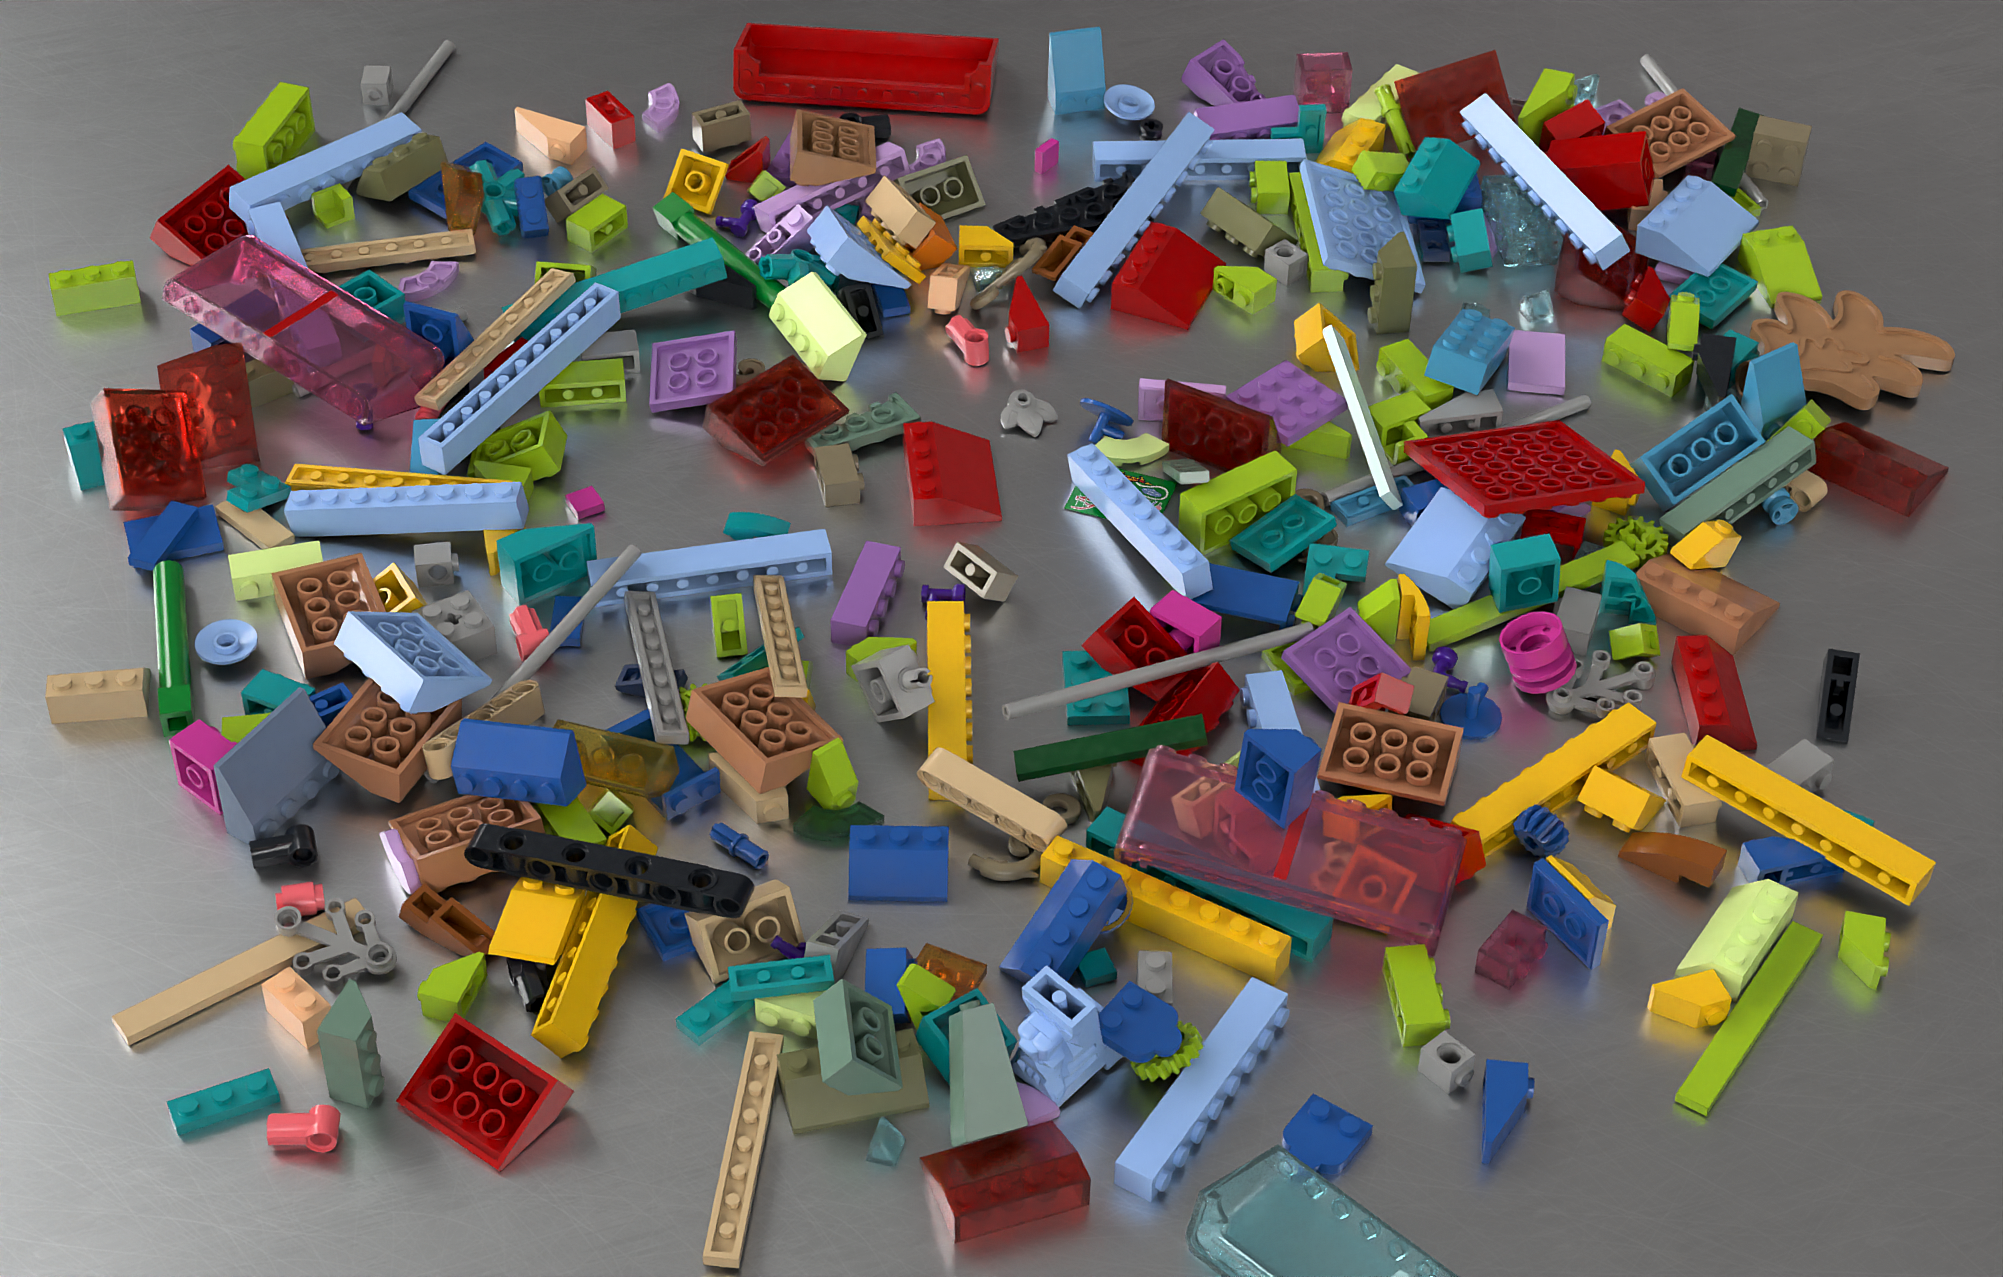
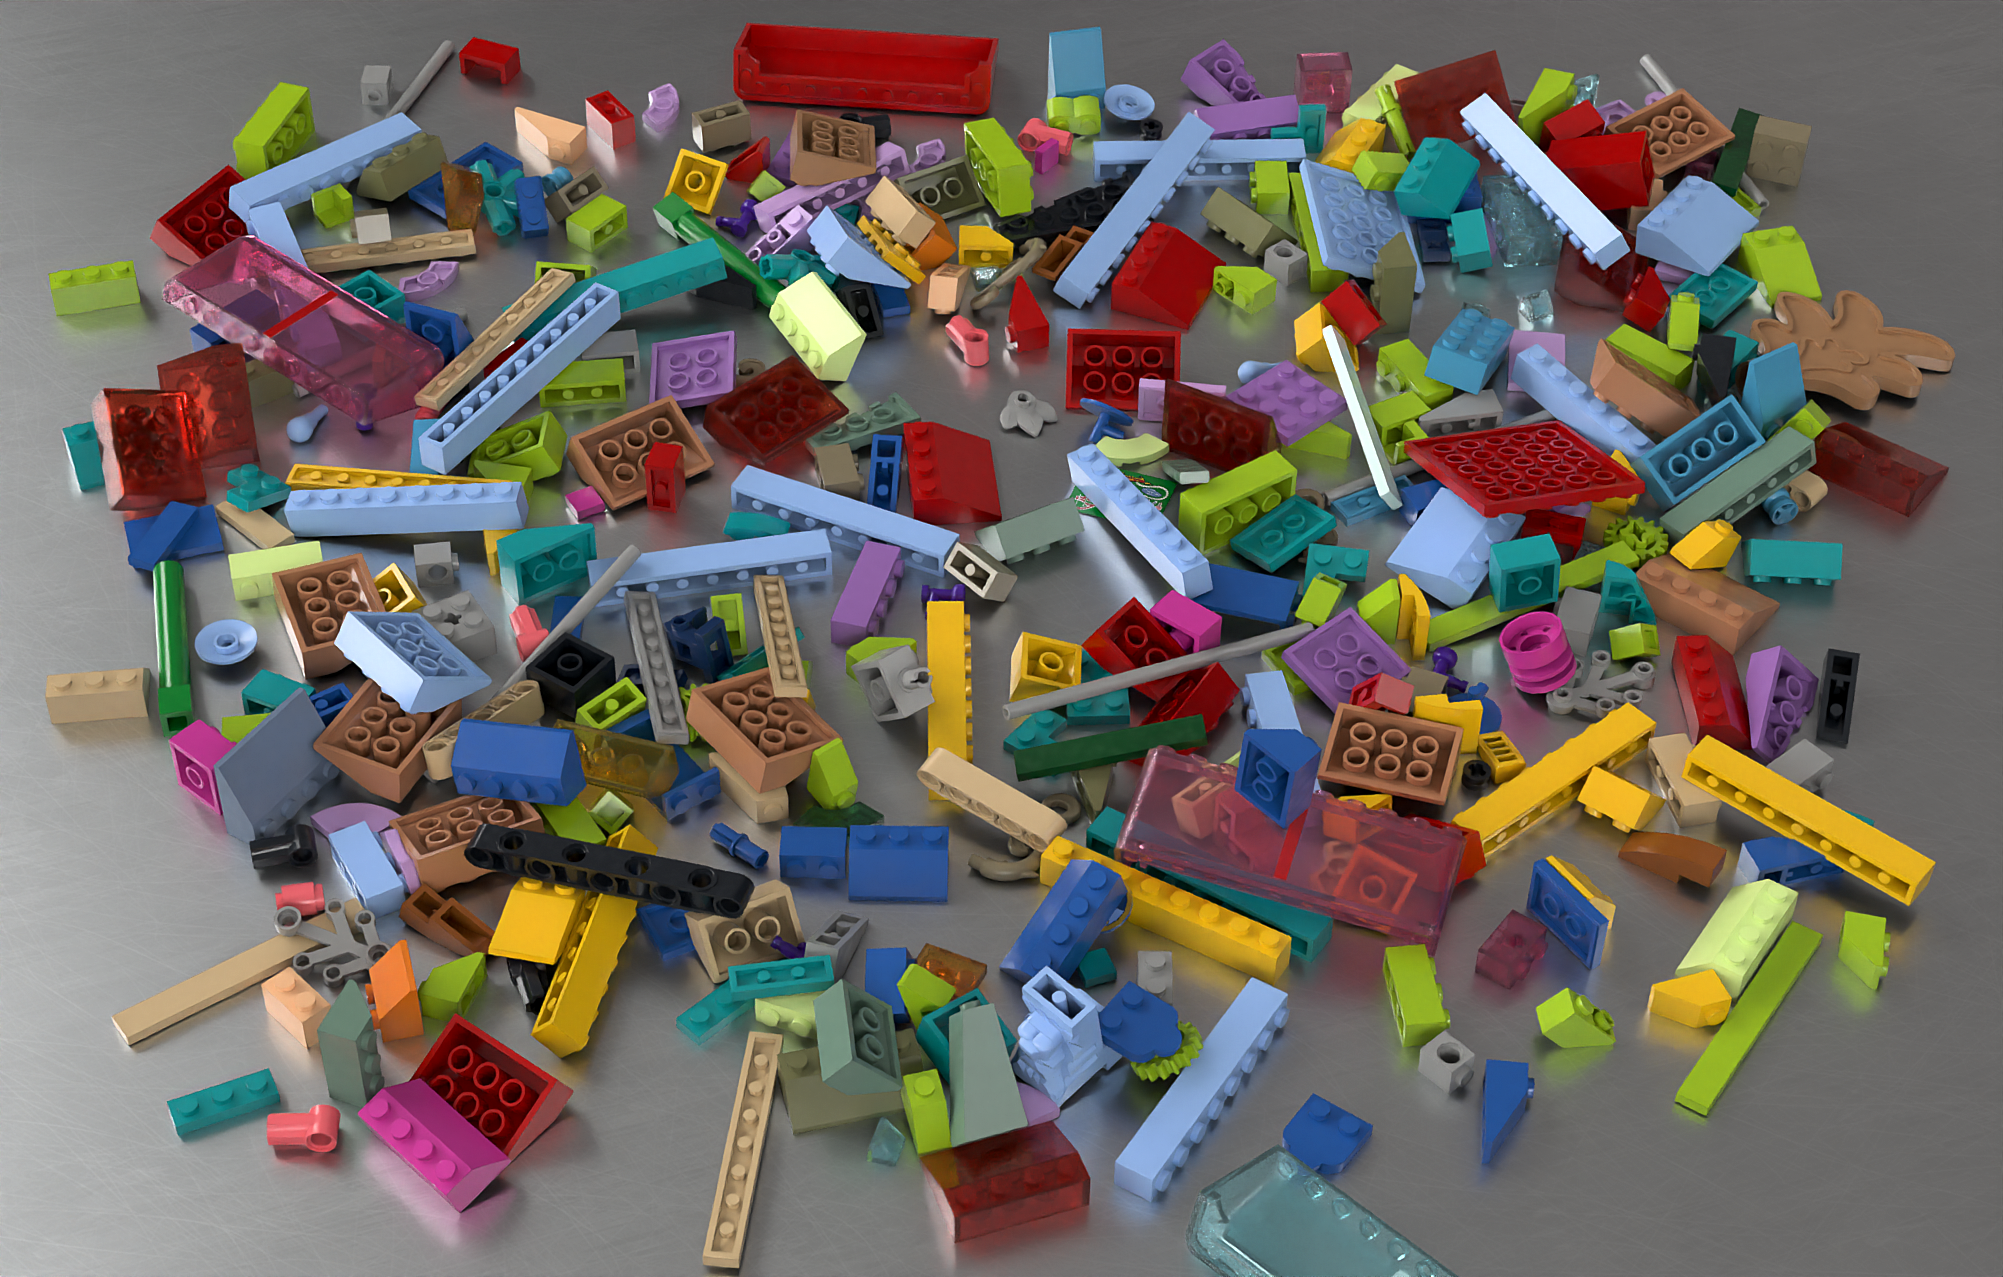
(301, 427): none -> light blue piece
(346, 815): none -> lavender tile
(368, 869): none -> light blue brick
(371, 226): none -> brick
(394, 995): none -> orange slope
(434, 1141): none -> dark pink slope
(492, 56): none -> red panel
(571, 673): none -> black brick
(612, 706): none -> lime brick
(616, 452): none -> nougat slope
(665, 477): none -> red panel
(691, 638): none -> dark blue tile
(813, 852): none -> blue brick
(844, 518): none -> light blue brick
(885, 471): none -> blue slope
(926, 1112): none -> lime slope
(999, 167): none -> lime brick
(1032, 531): none -> sand green slope
(1036, 730): none -> teal plate
(1037, 133): none -> coral piece
(1043, 666): none -> yellow slope
(1074, 115): none -> lime brick
(1110, 363): none -> red slope
(1252, 369): none -> light blue piece
(1353, 312): none -> red panel
(1459, 714): none -> yellow slope
(1468, 777): none -> black bush
(1513, 760): none -> yellow slope
(1541, 831): blue gear -> none
(1575, 1021): none -> lime slope
(1576, 404): none -> light blue brick
(1640, 392): none -> nougat slope
(1777, 697): none -> medium lavender wedge
(1792, 561): none -> teal slope

